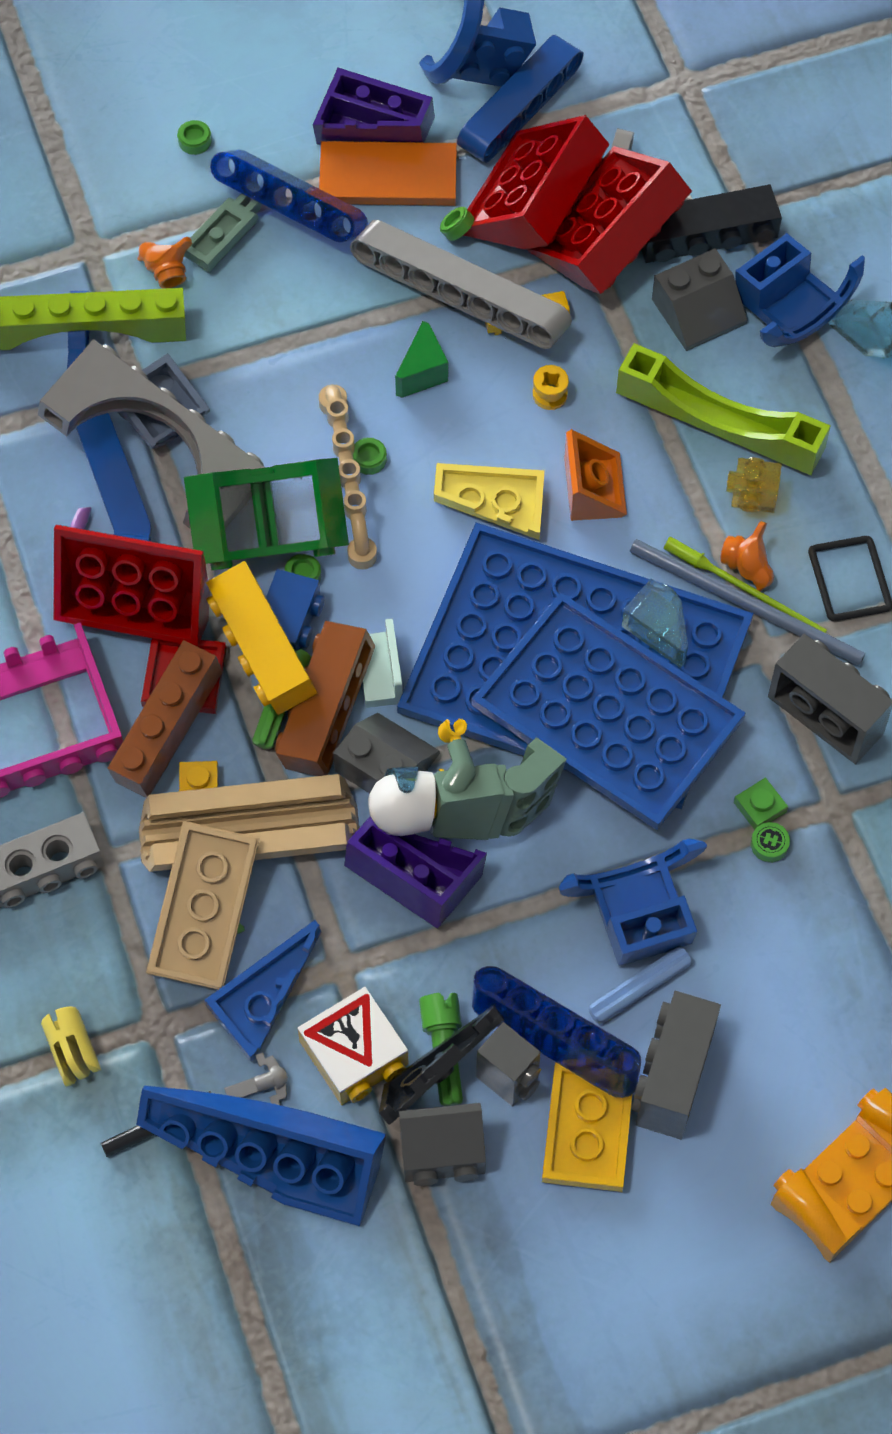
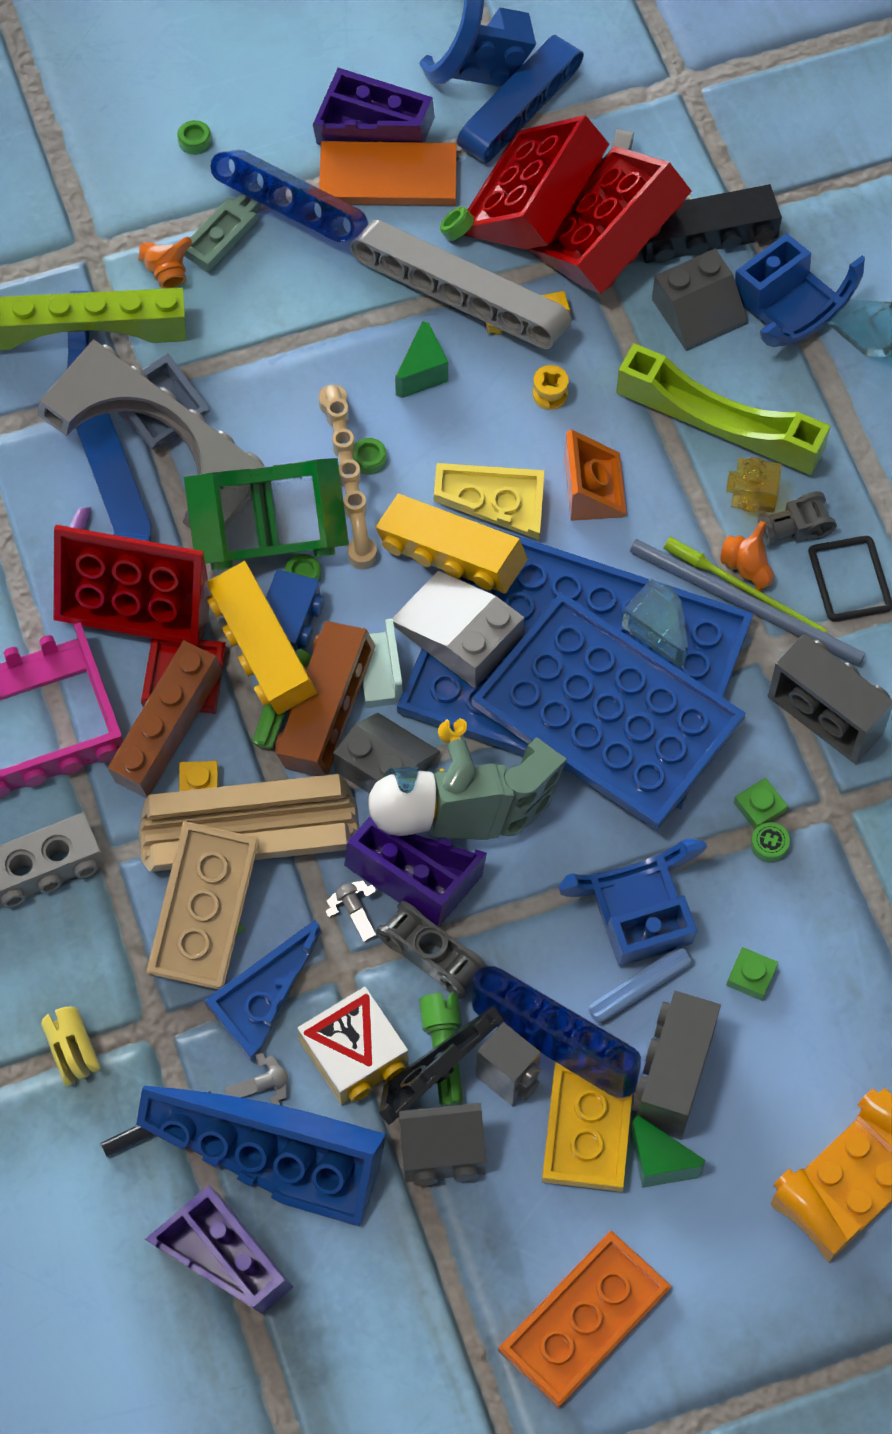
(222, 1250): none -> wedge
(347, 894): none -> piece
(411, 932): none -> dark grey piece
(451, 543): none -> yellow brick
(461, 626): none -> light grey slope
(584, 1319): none -> orange tile
(661, 1157): none -> green slope
(752, 973): none -> bright green plate
(802, 518): none -> dark grey connector

